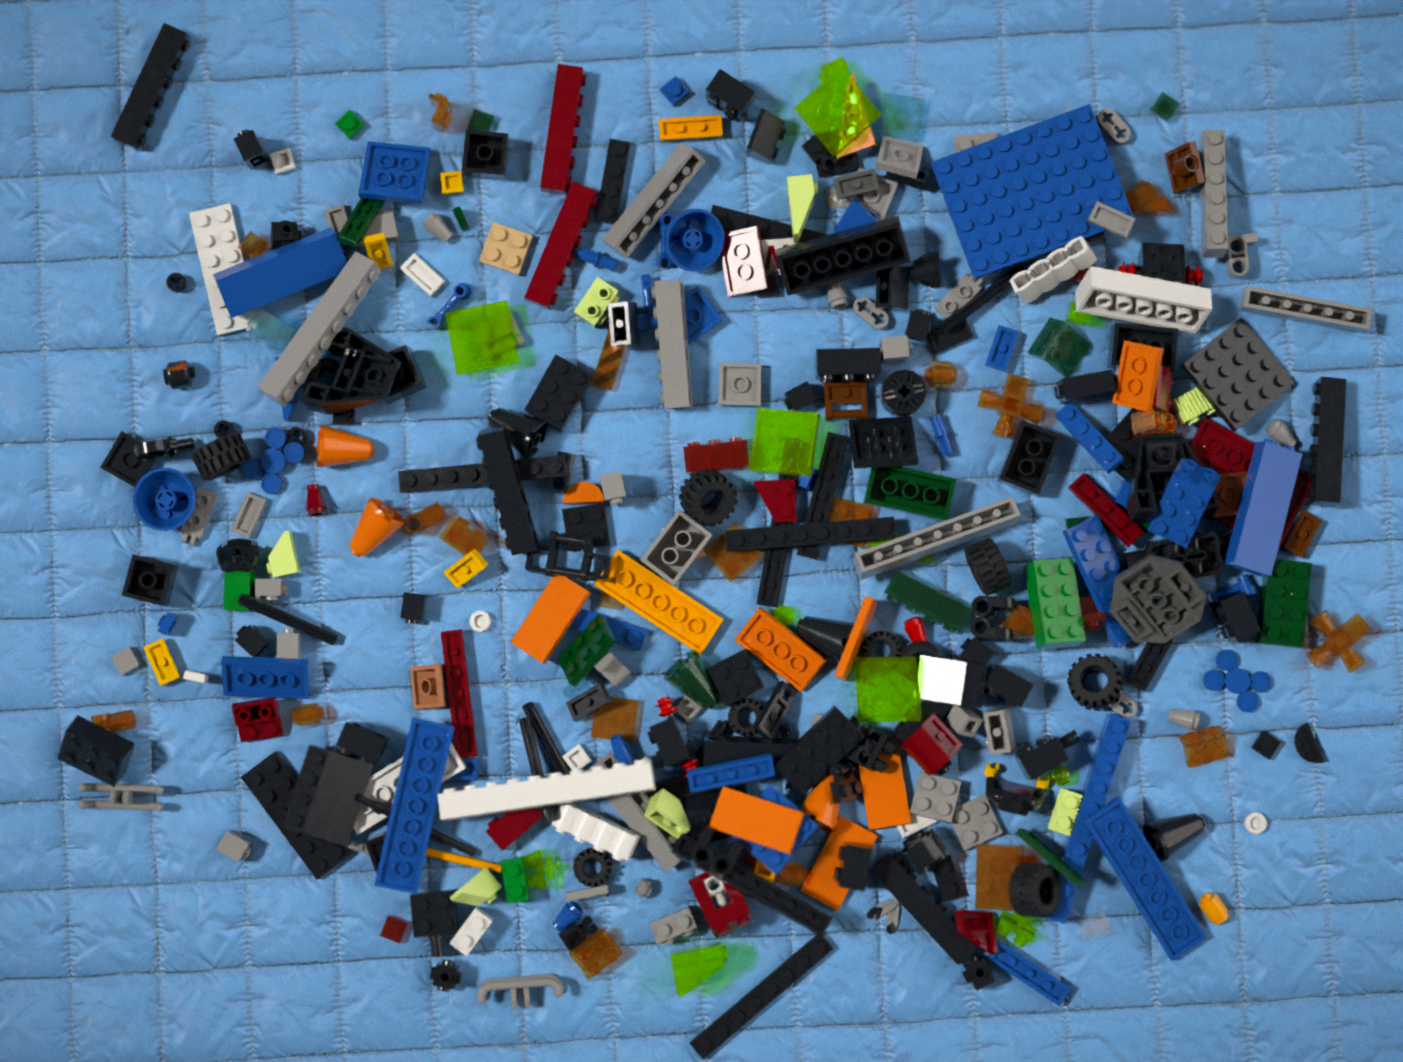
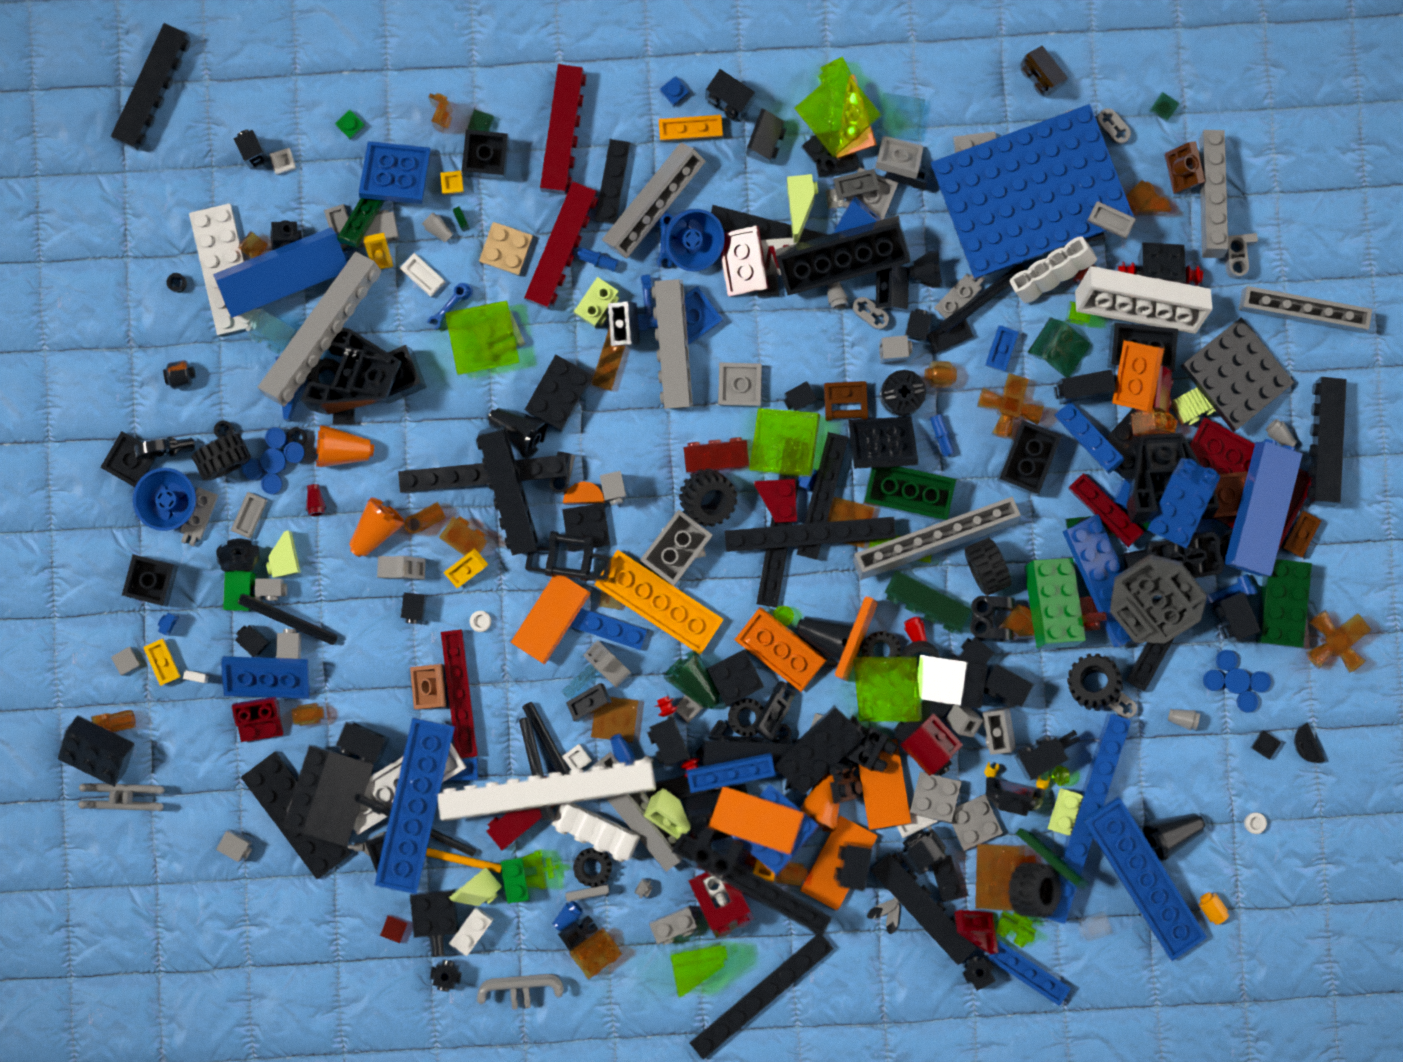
(401, 567): none -> light grey tile
(586, 650): dark green plate -> none
(730, 563): clear orange plate -> none
(847, 364): black brick -> none
(1043, 71): none -> slope
(1204, 746): clear orange bracket -> none

